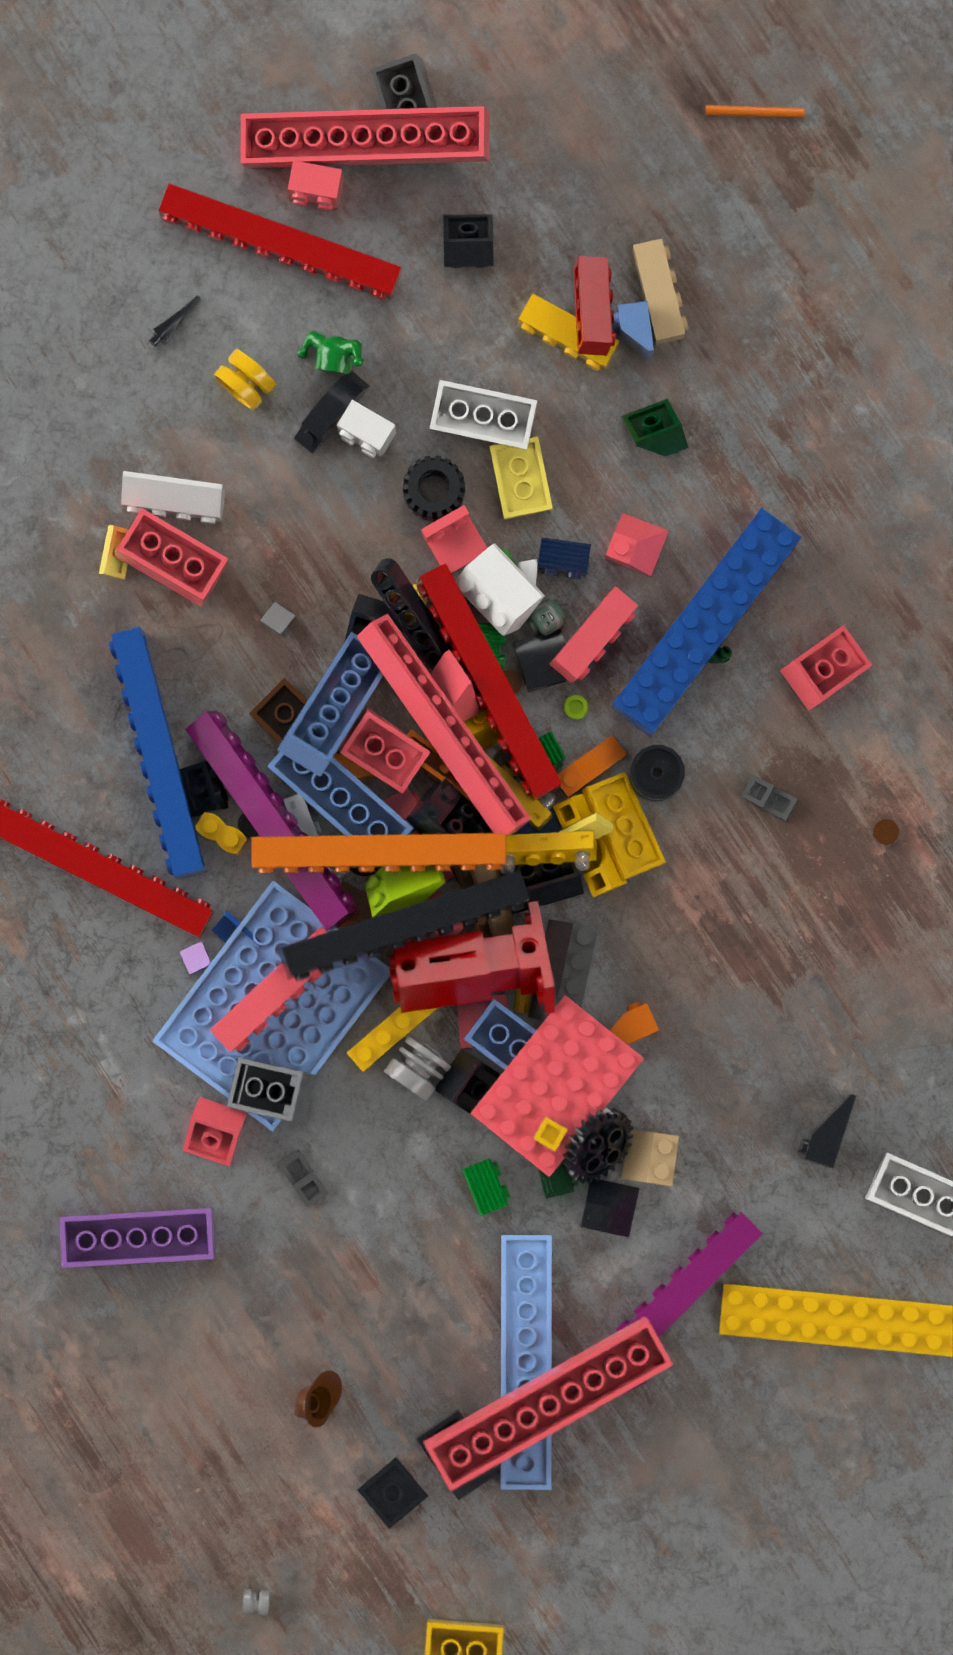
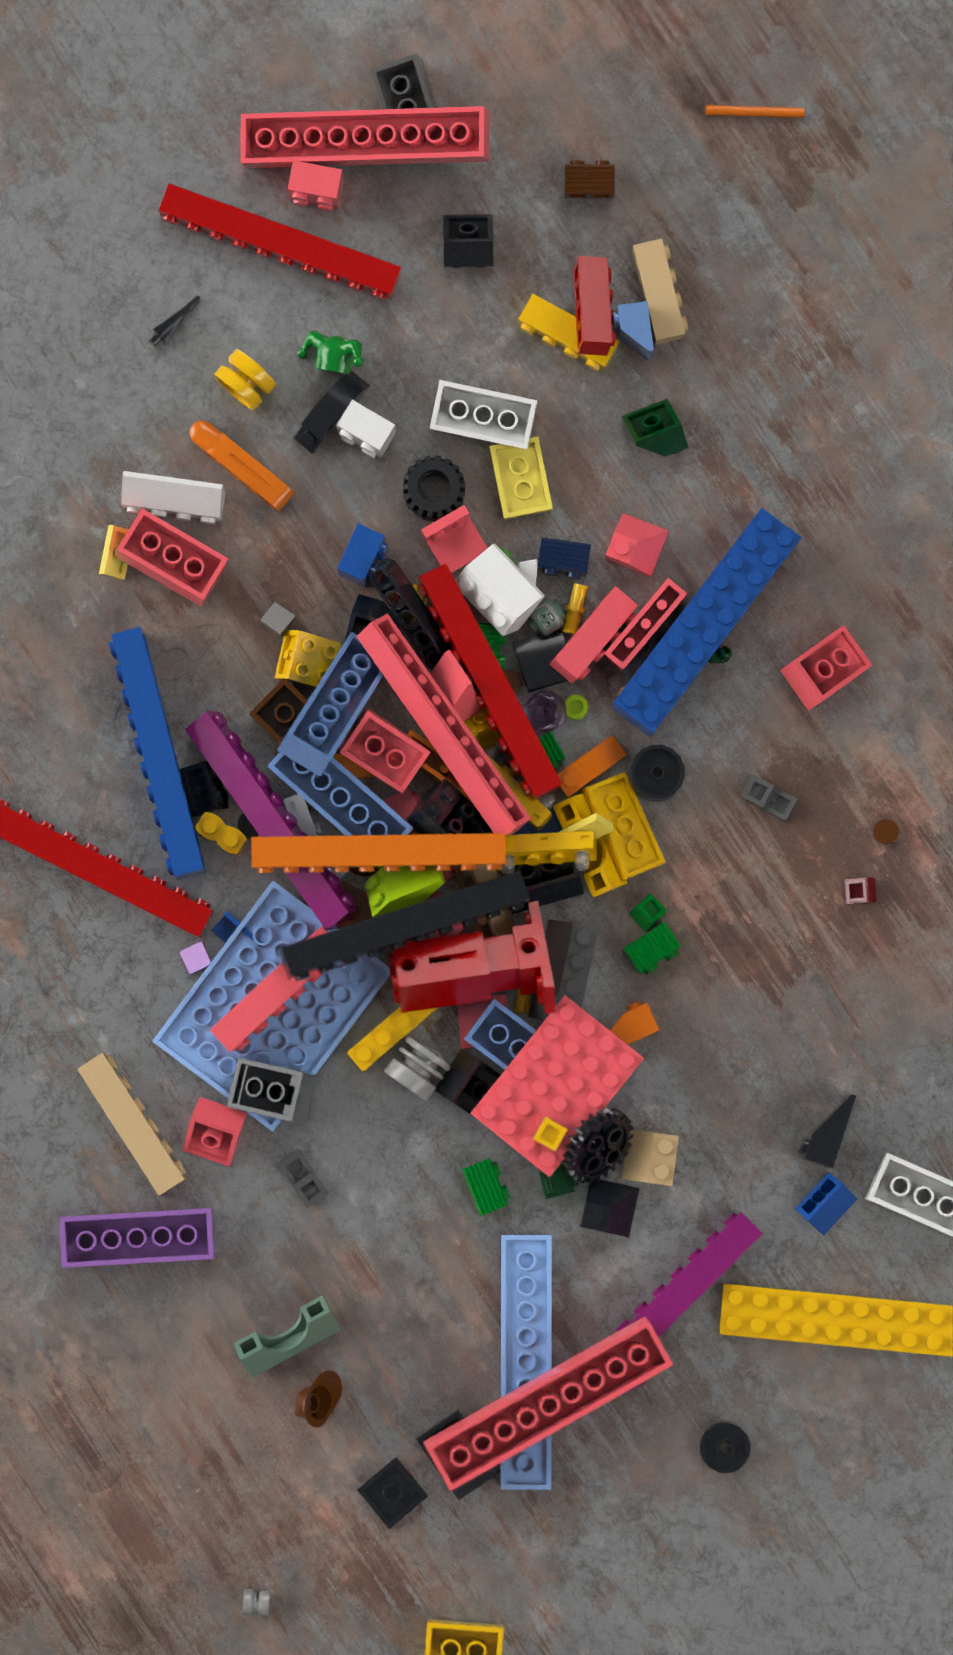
(132, 1124): none -> tan brick
(240, 464): none -> orange piece
(263, 1352): none -> sand green arch
(305, 657): none -> yellow bracket
(362, 555): none -> blue brick
(545, 711): none -> clear purple hat
(575, 608): none -> yellow pin
(589, 180): none -> reddish brown brick
(645, 625): none -> coral brick
(647, 912): none -> green slope
(652, 948): none -> green brick
(736, 1456): none -> black plate
(826, 1203): none -> blue brick
(860, 890): none -> dark red slope

